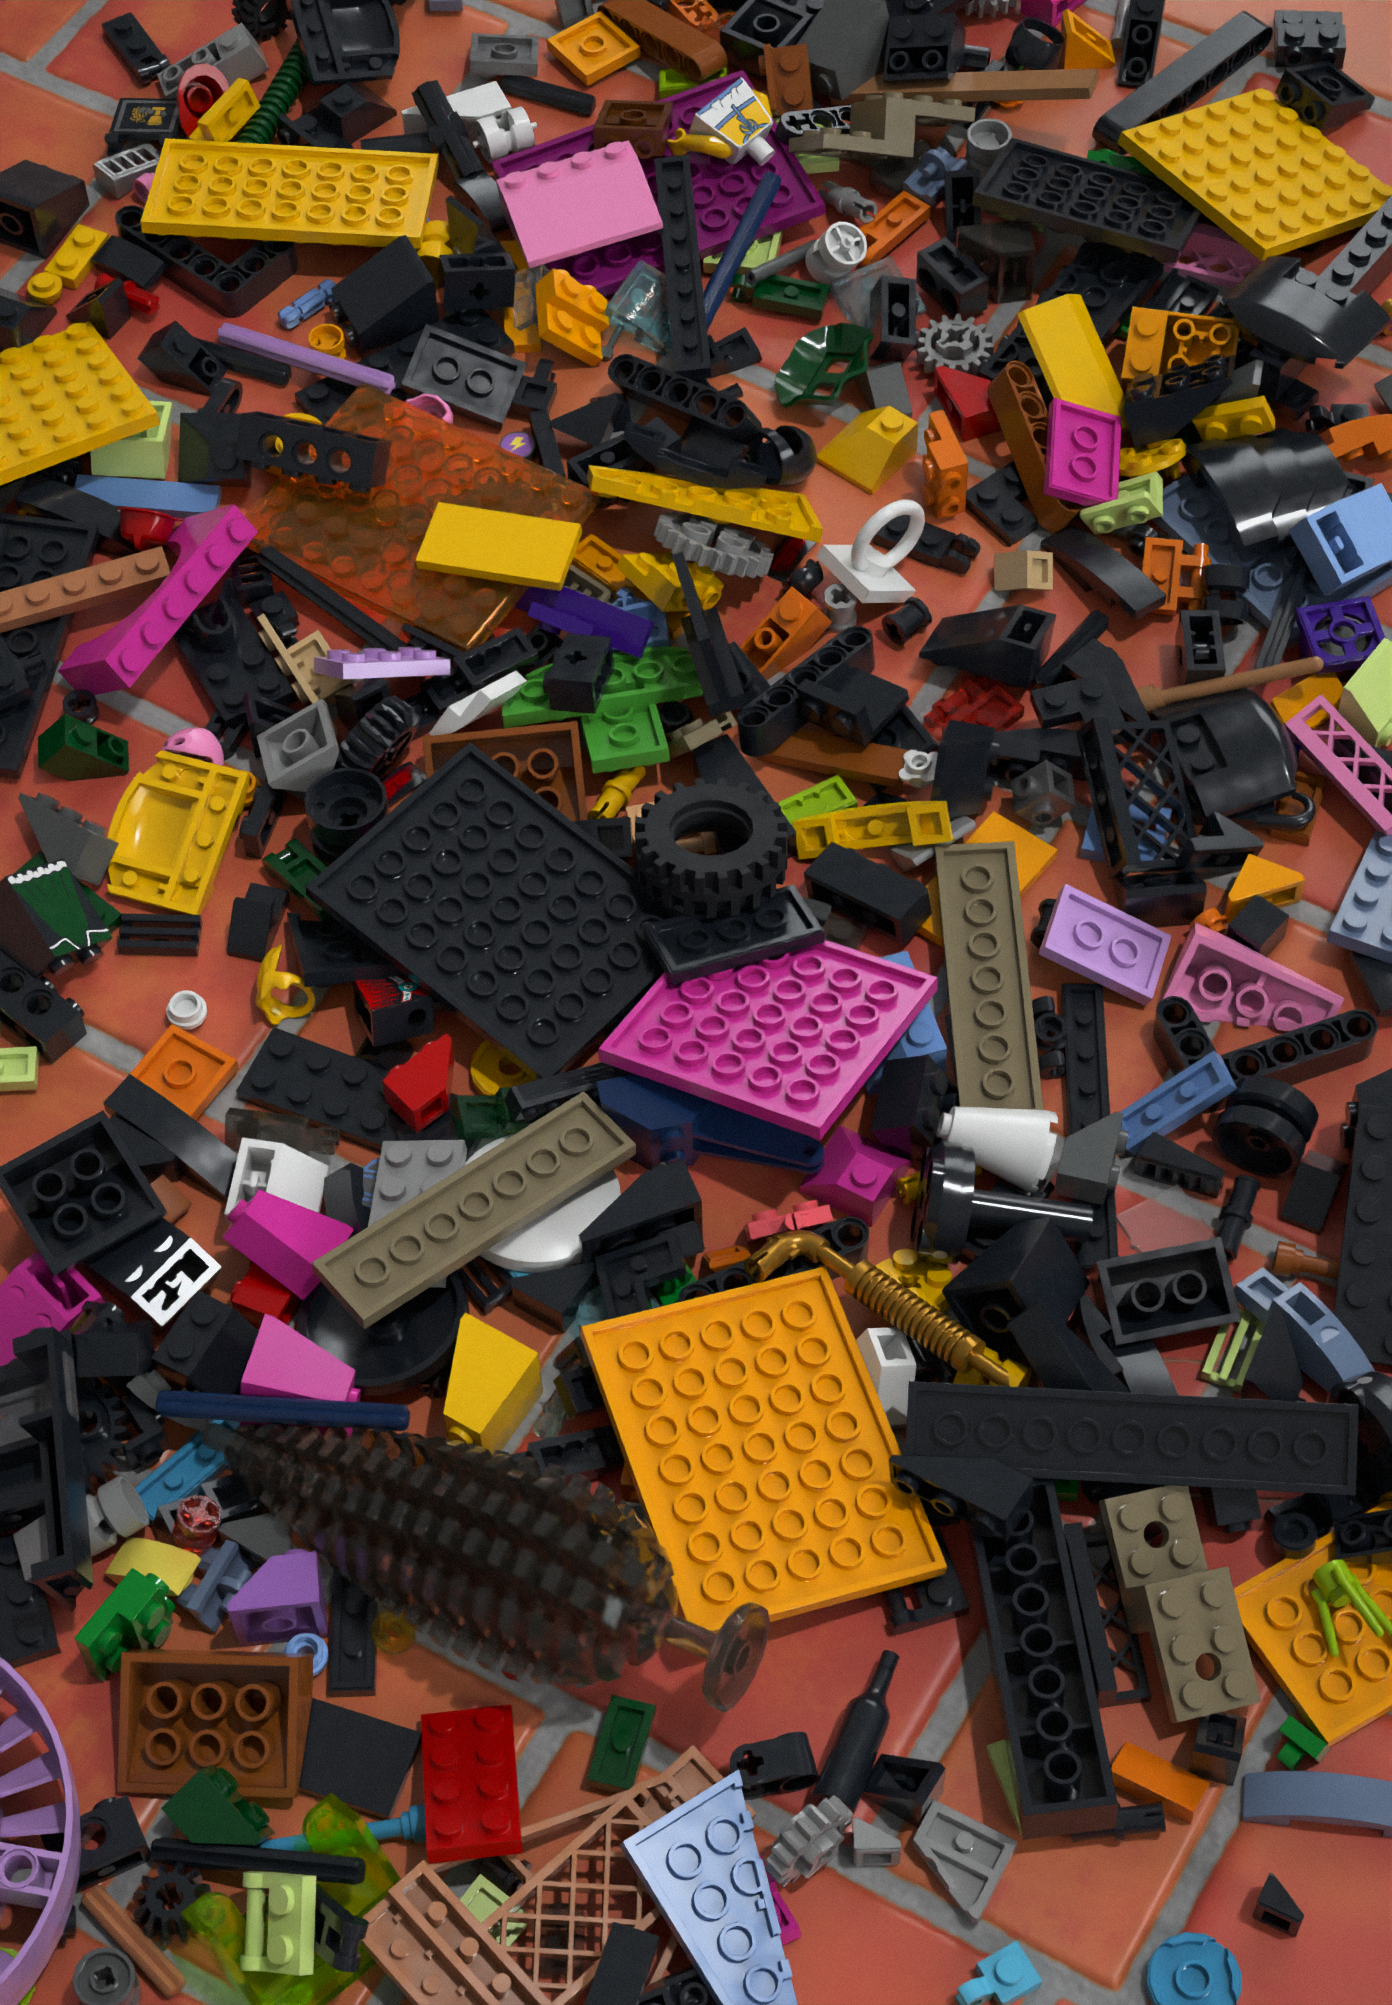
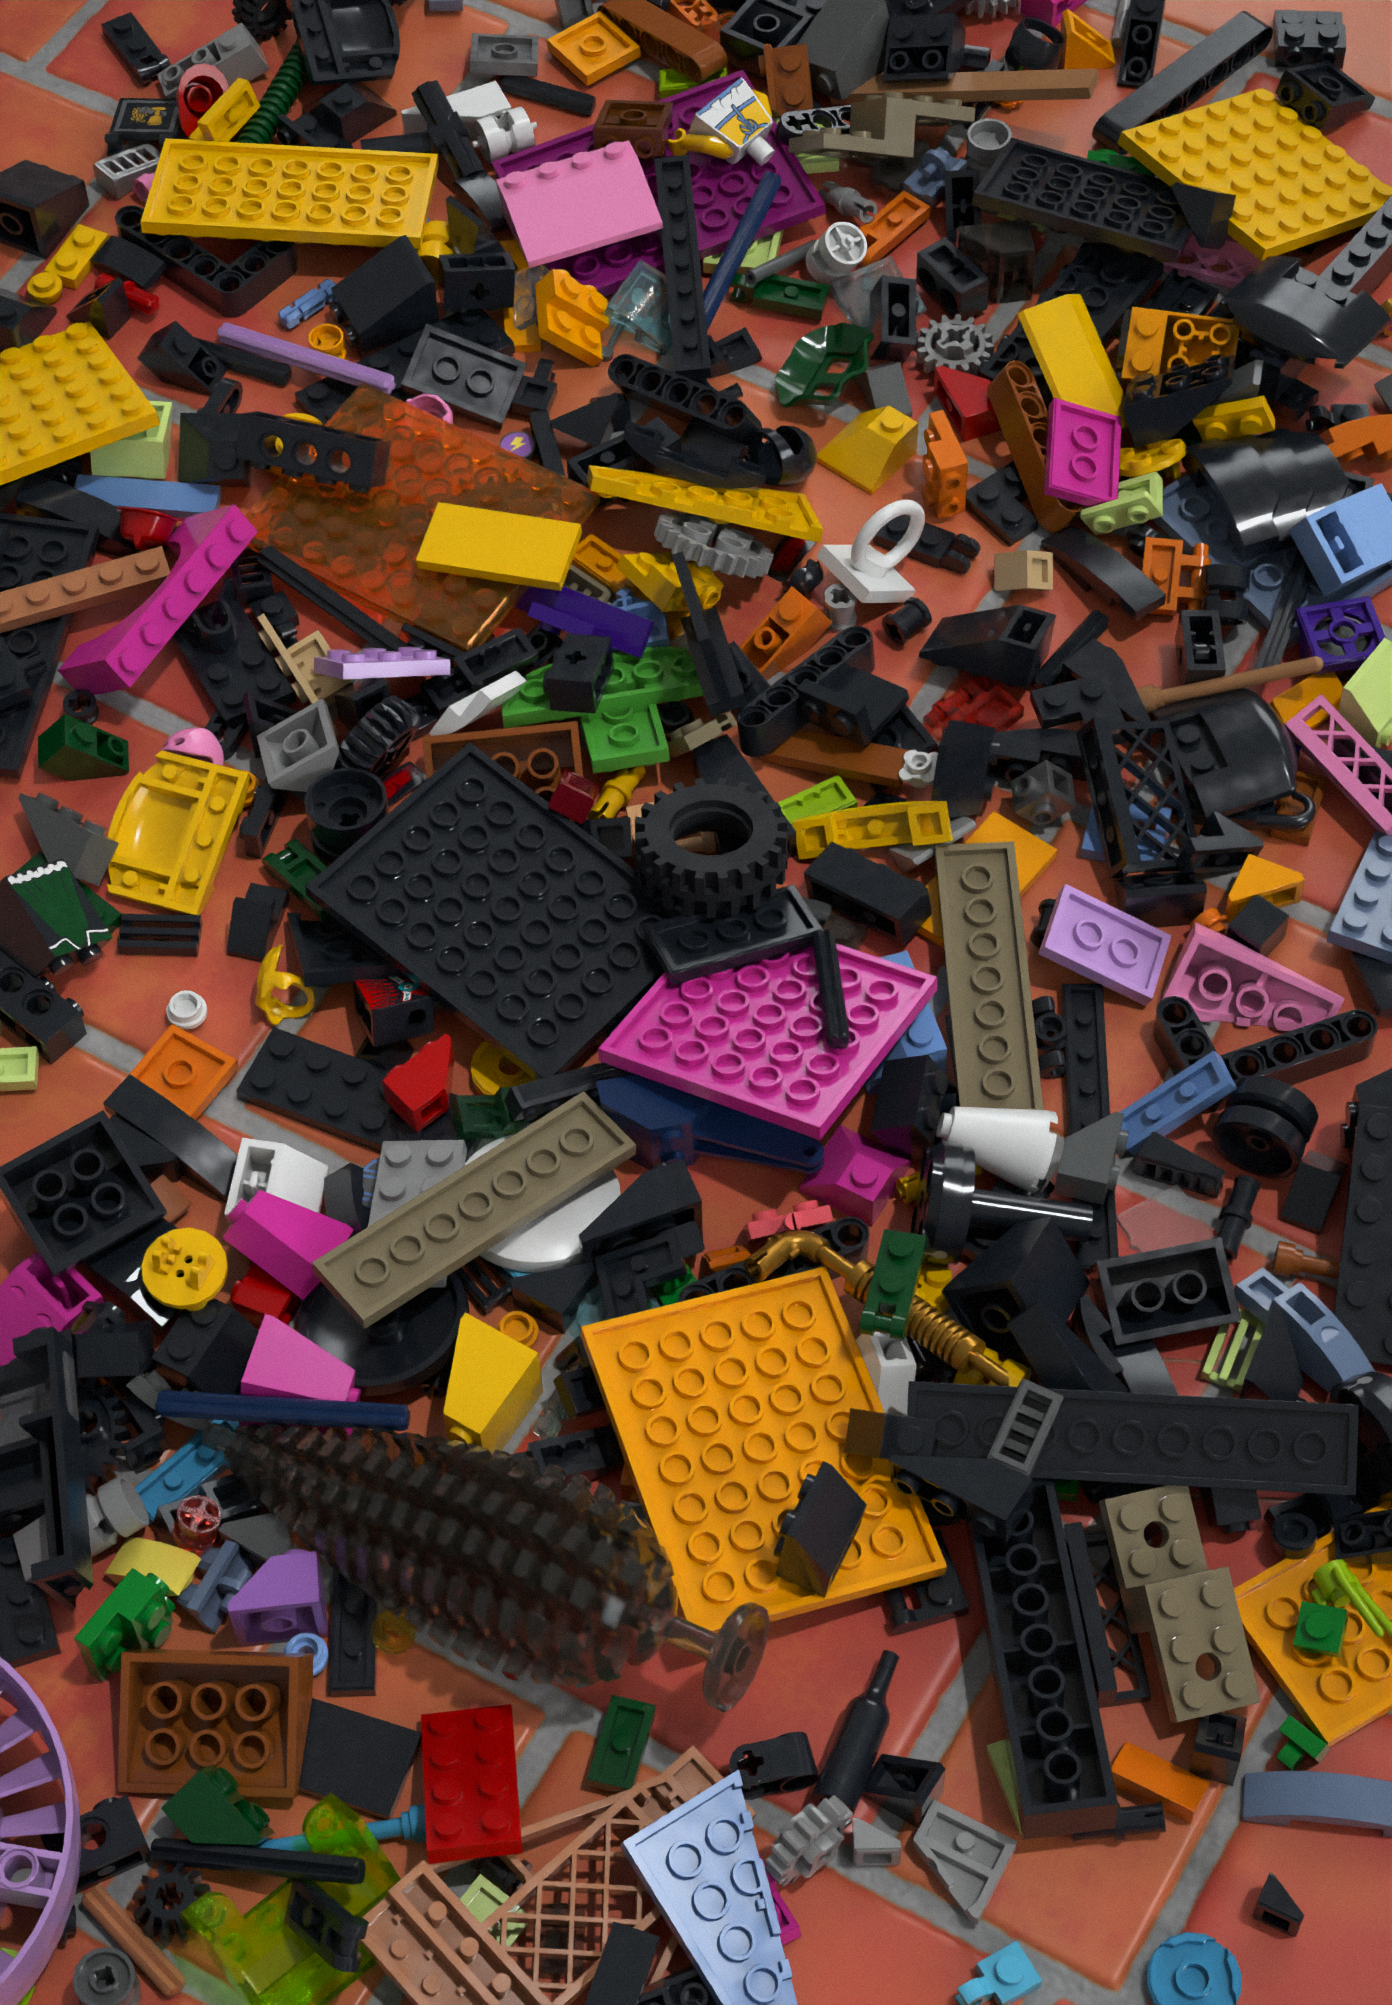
(201, 1277): none -> yellow plate
(279, 1128): clear smoke plate -> none
(289, 1923): yellowish green plate -> none
(519, 1327): none -> light orange plate
(573, 796): none -> dark red slope
(819, 1530): none -> black slope
(830, 989): none -> black axle
(889, 1434): none -> black slope
(893, 1284): none -> dark green plate
(1040, 1395): none -> dark grey slope
(1122, 344): none -> clear smoke piece
(1205, 212): none -> black slope
(1321, 1629): none -> green plate

